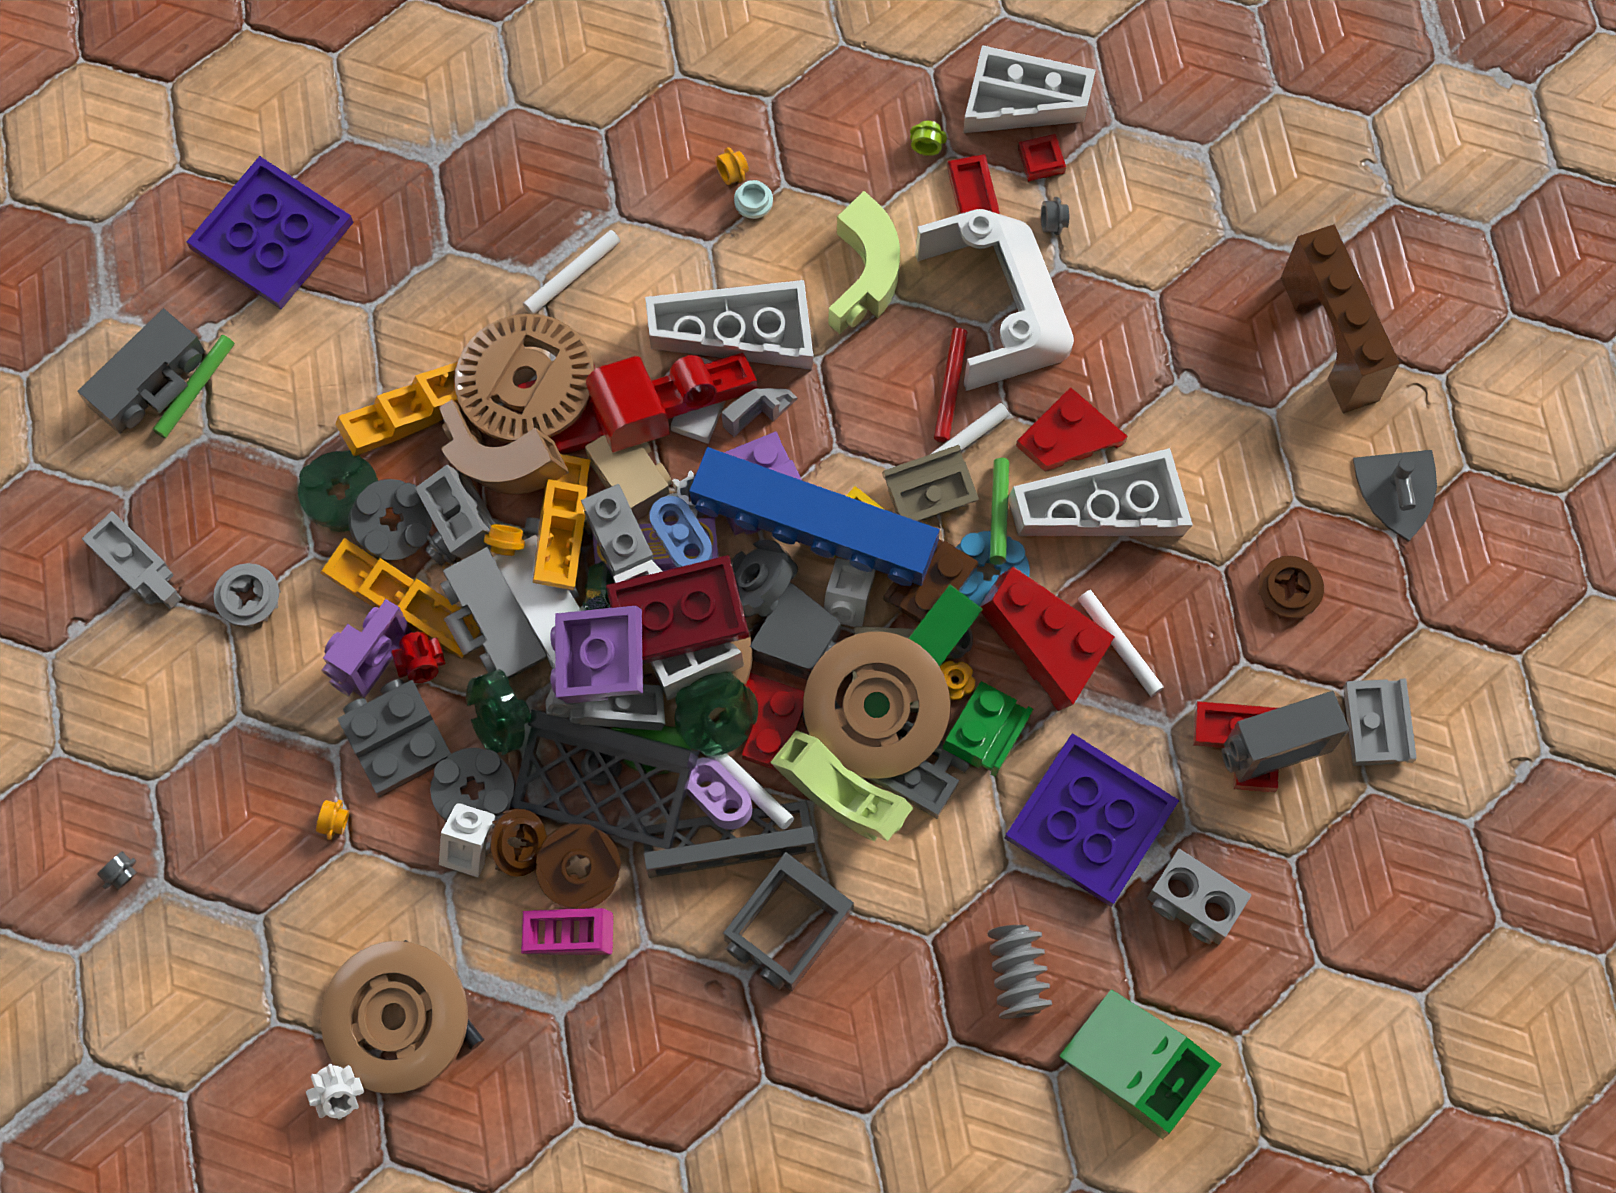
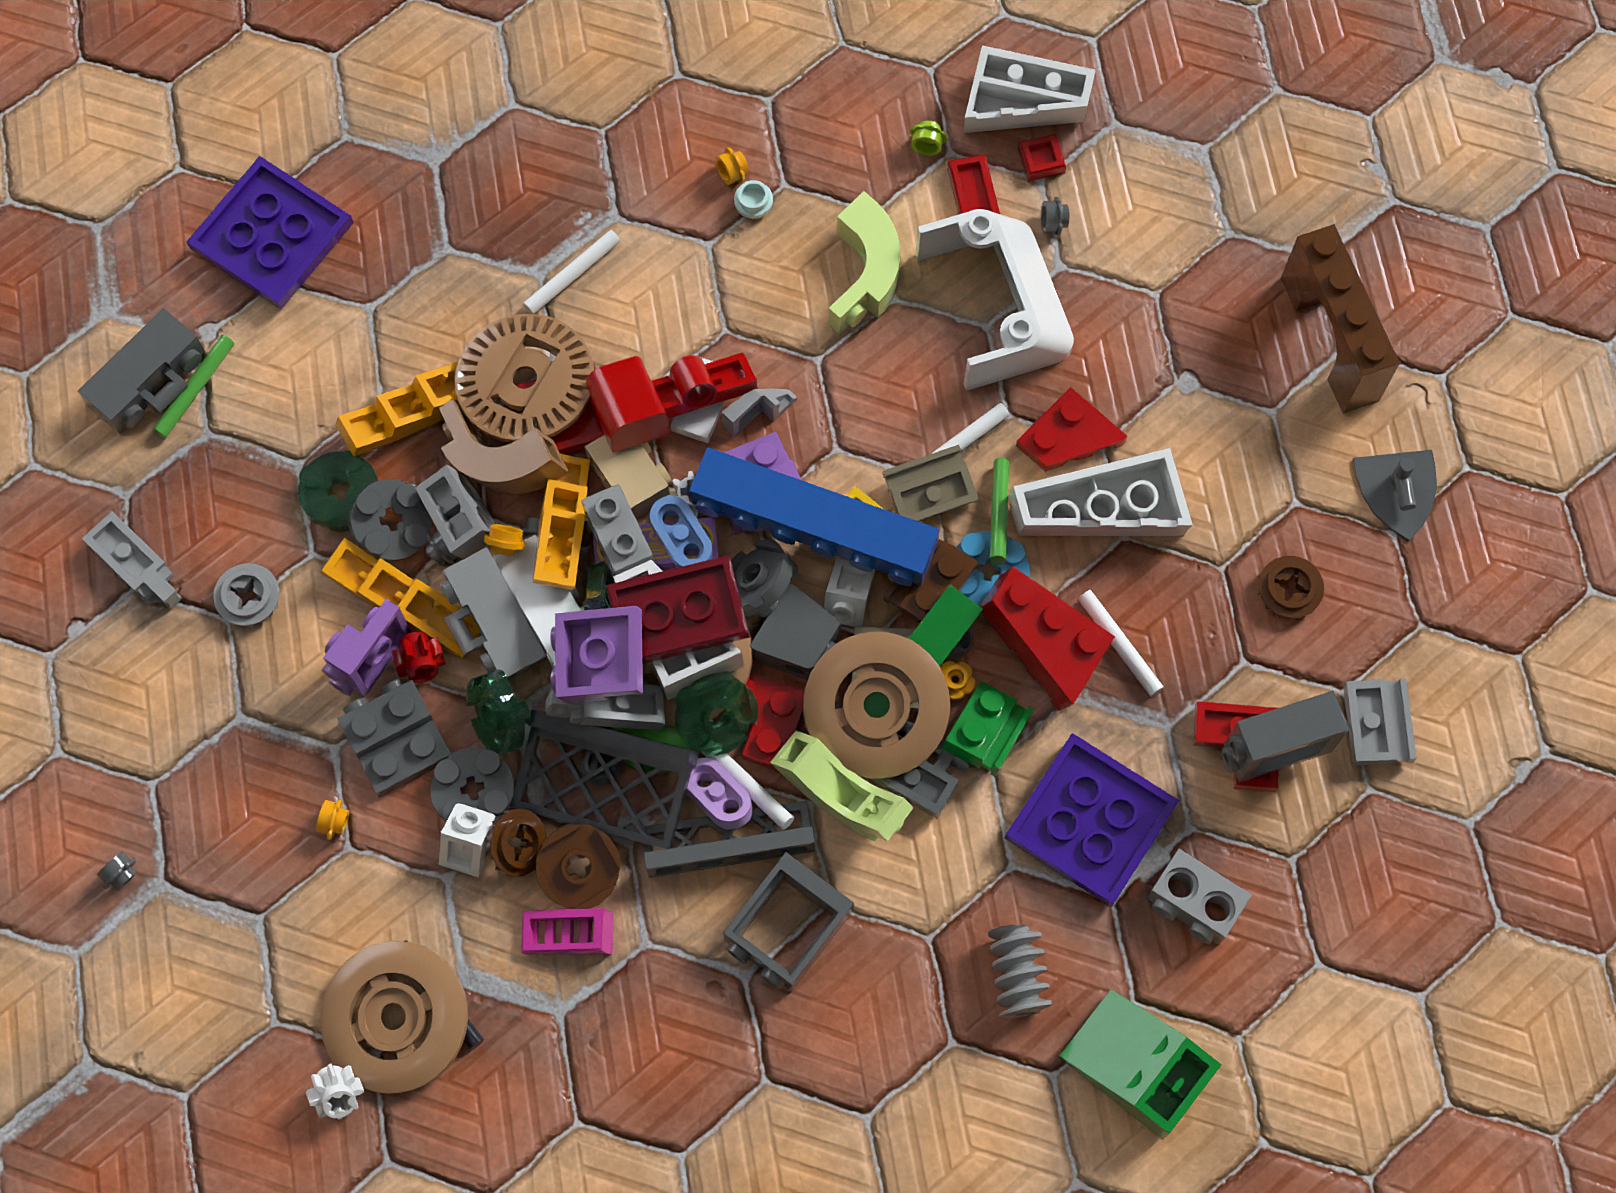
(759, 320): white wedge -> none
(950, 385): red bar -> none

